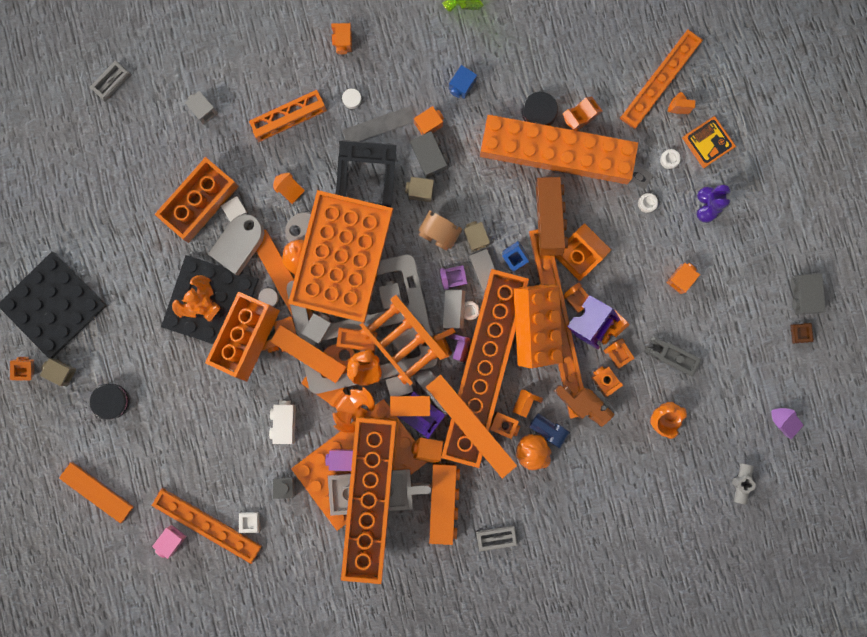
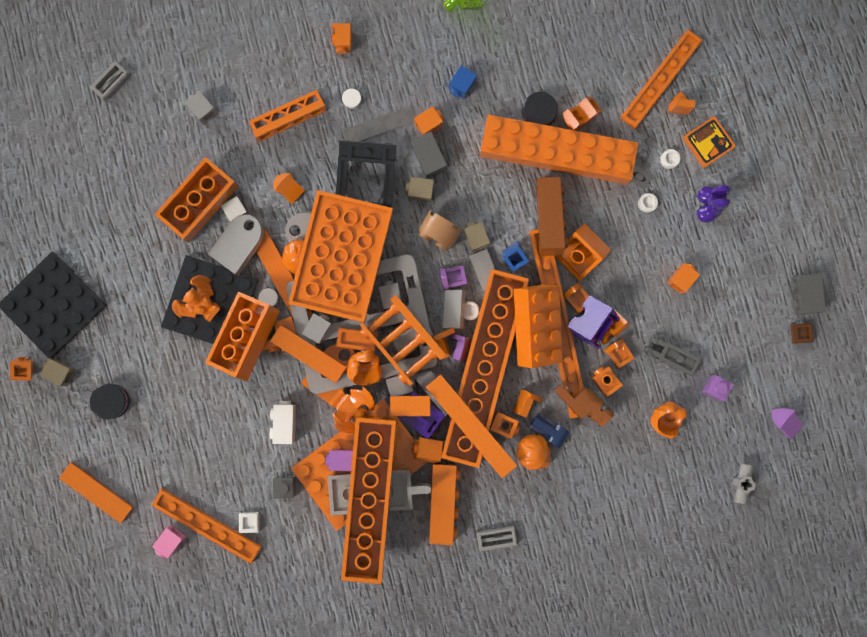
(717, 388): none -> medium lavender brick

